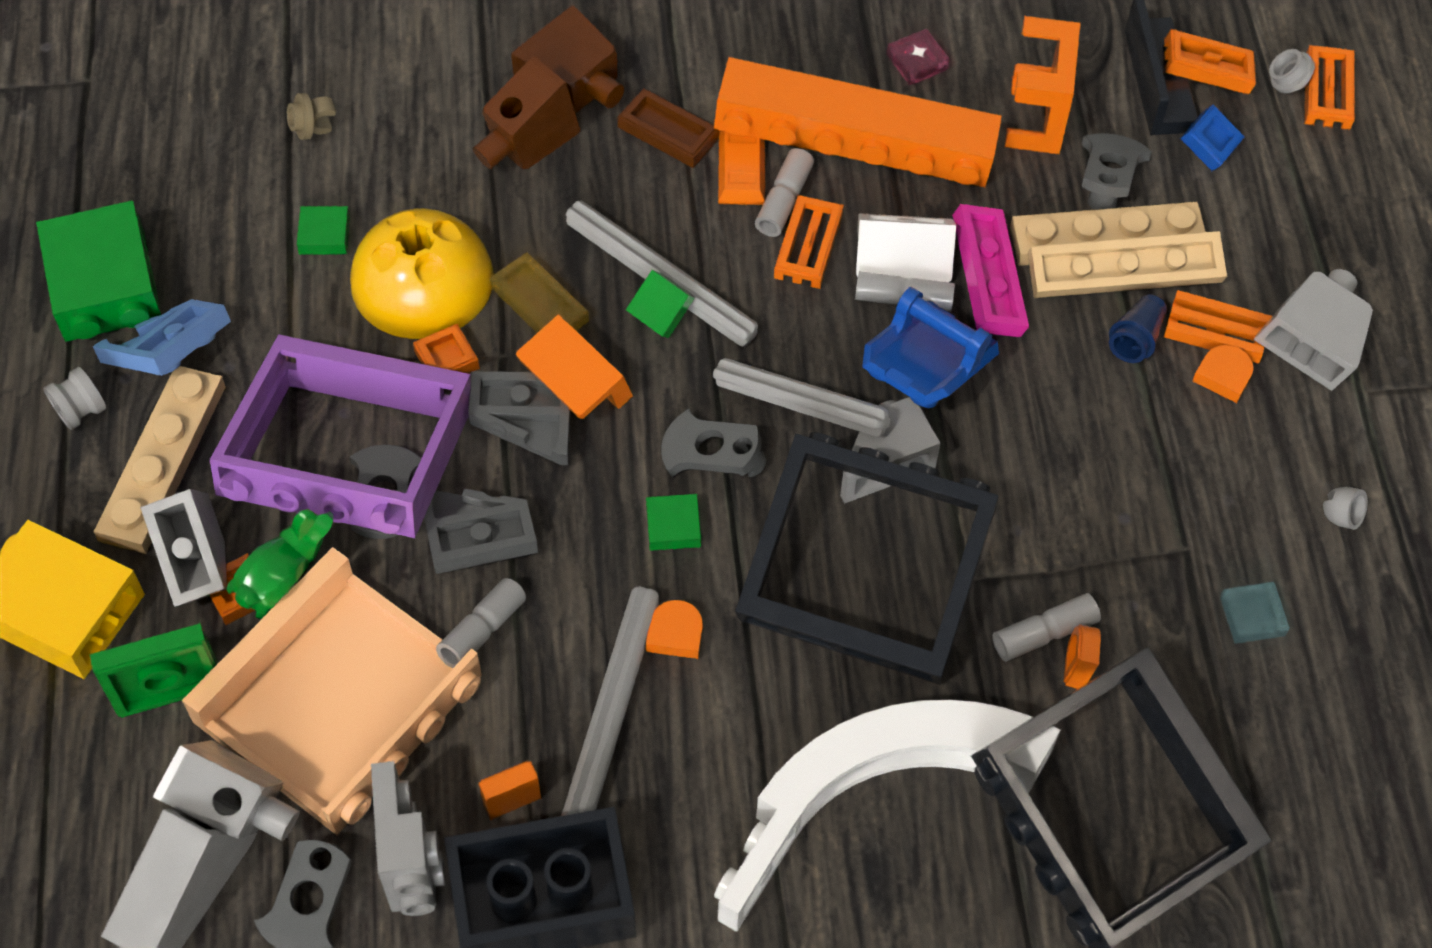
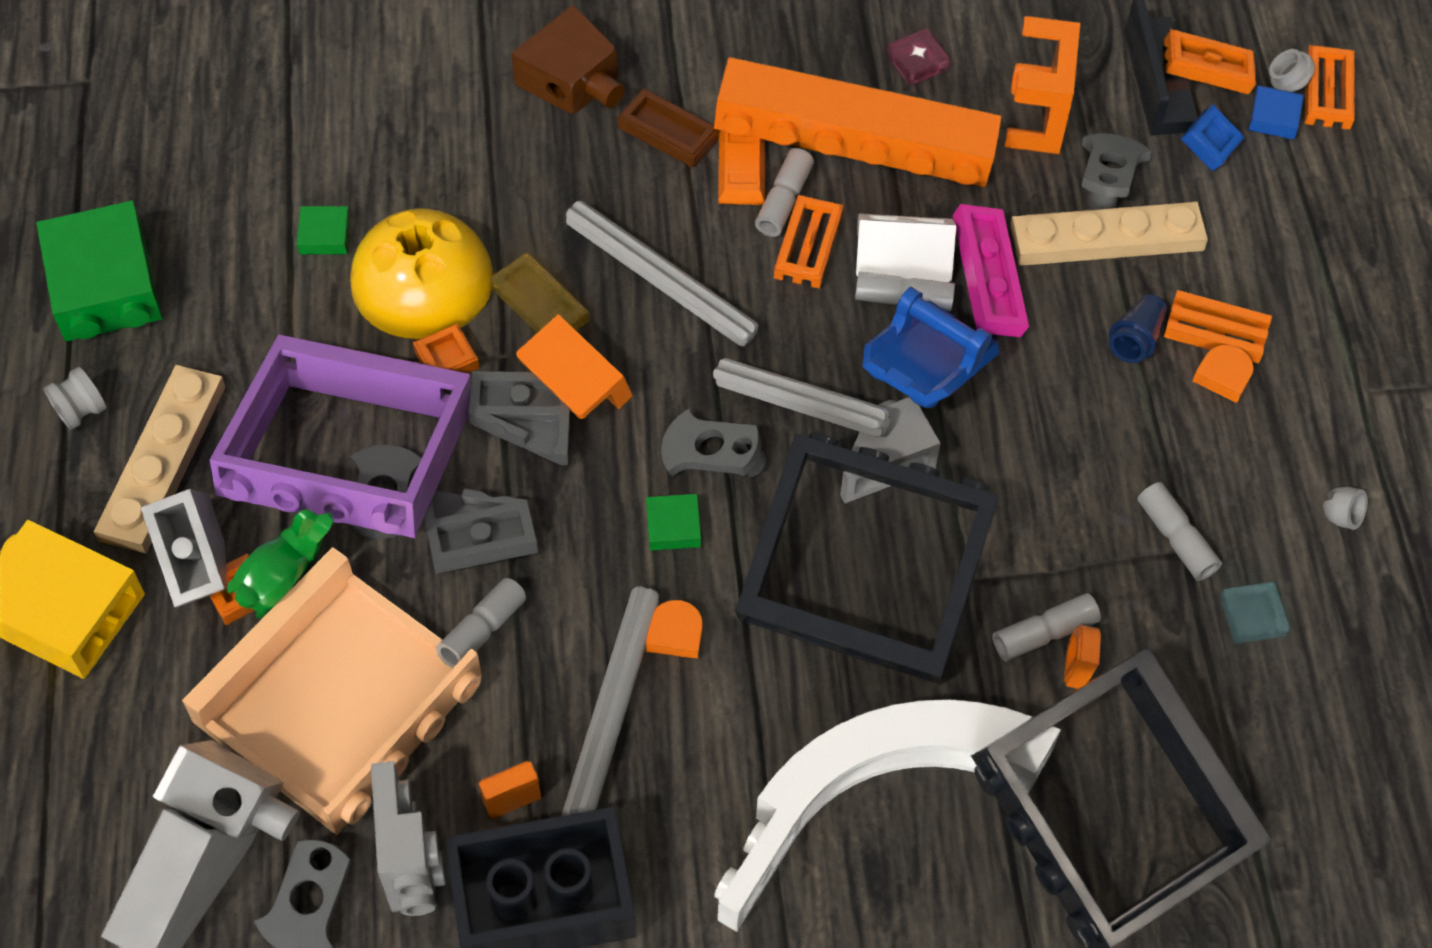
(154, 669): green tile -> none
(166, 338): medium blue wing -> none
(309, 115): dark tan plate -> none
(527, 118): reddish brown torso -> none
(660, 304): green tile -> none
(1127, 264): tan plate -> none
(1183, 536): none -> light grey piece
(1276, 112): none -> blue tile
(1320, 327): light grey torso -> none

